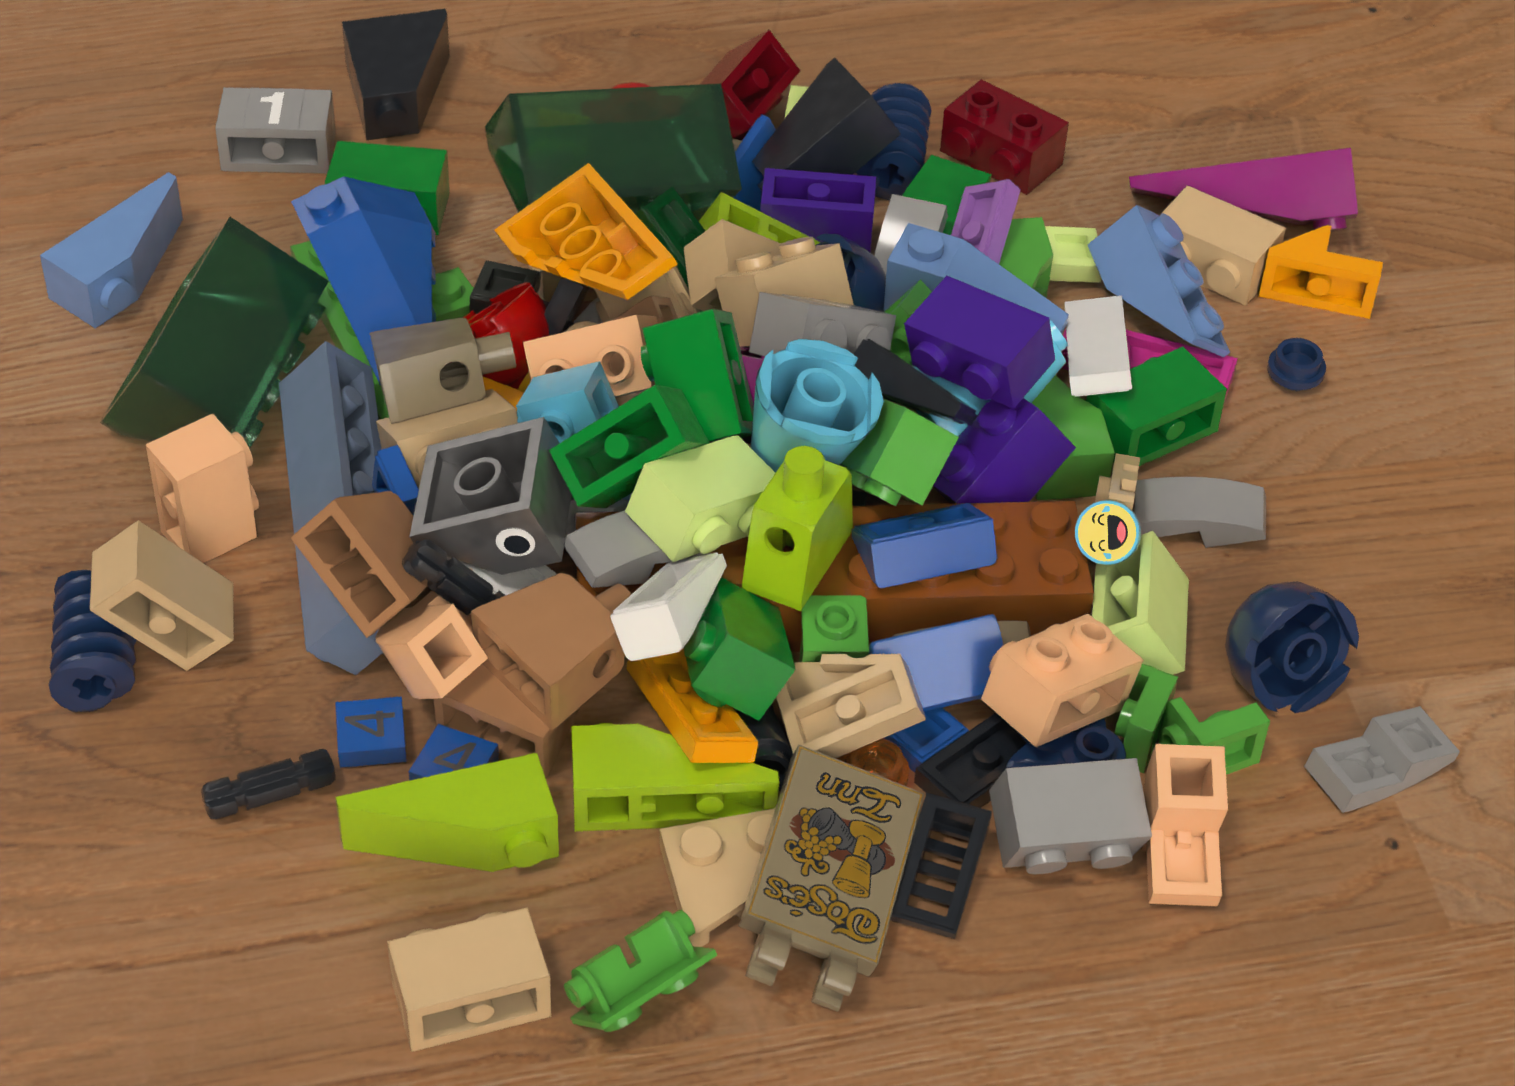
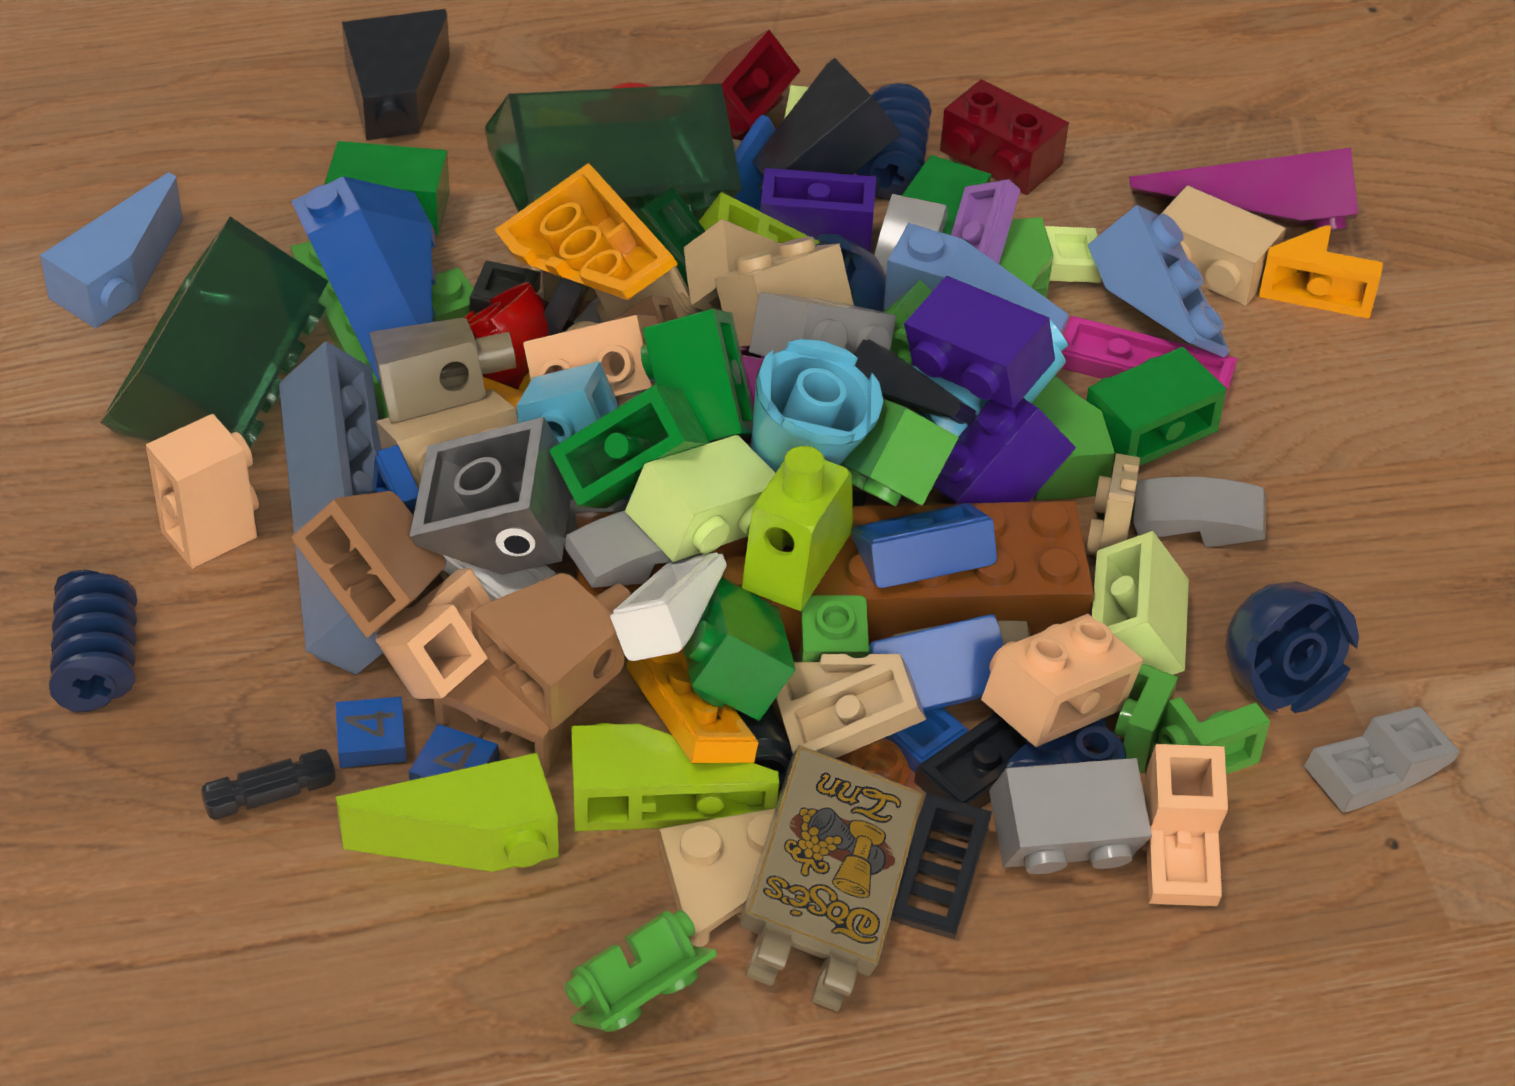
(162, 596): tan brick -> none
(275, 130): light grey brick -> none
(448, 578): black axle -> none
(469, 978): tan brick -> none
(1097, 346): white tile -> none
(1107, 532): tile -> none
(1297, 364): dark blue plate -> none

